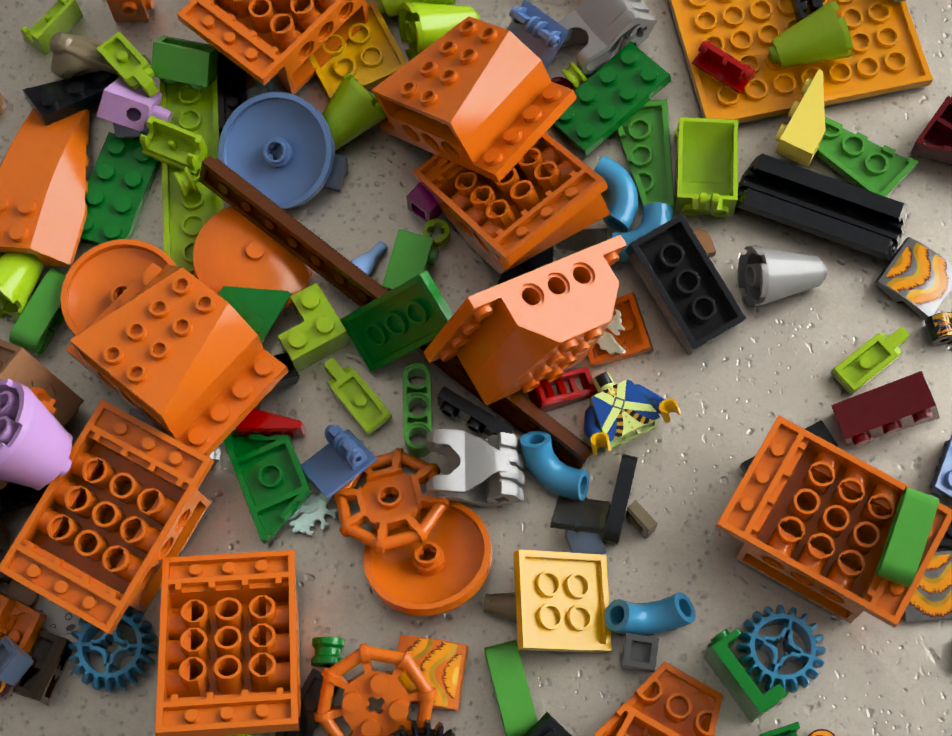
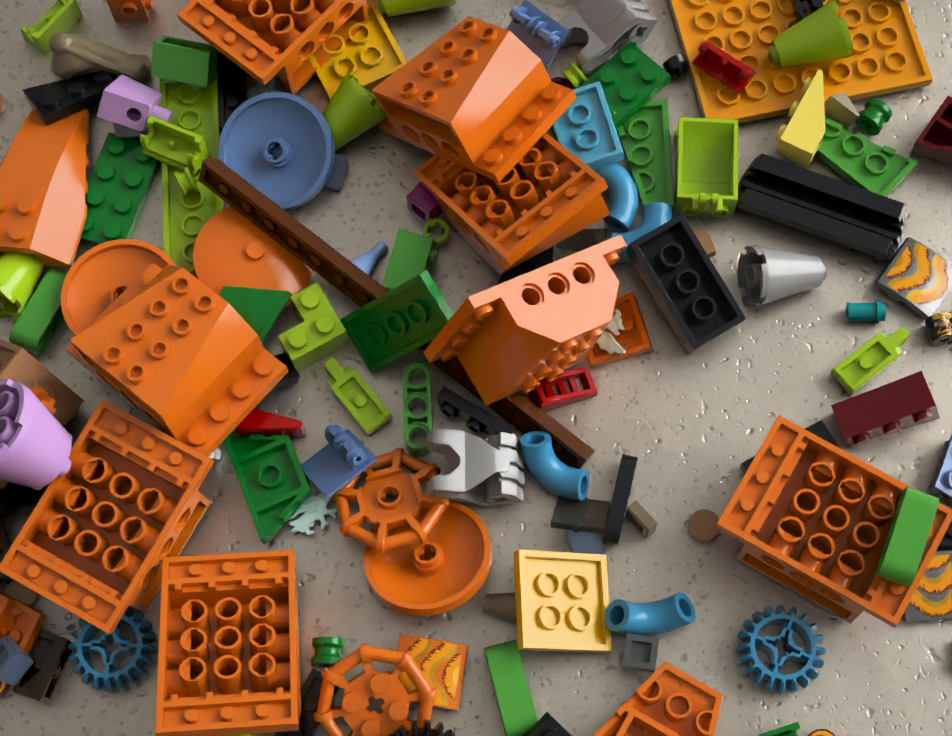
(128, 63): lime hinge -> none
(426, 22): lime cone -> none
(589, 128): none -> medium azure tile
(623, 412): torso -> none
(675, 64): none -> black hinge
(702, 526): none -> medium nougat tile
(736, 678): green panel -> none
(841, 109): none -> dark tan slope
(866, 312): none -> teal pin
(873, 116): none -> green wheel

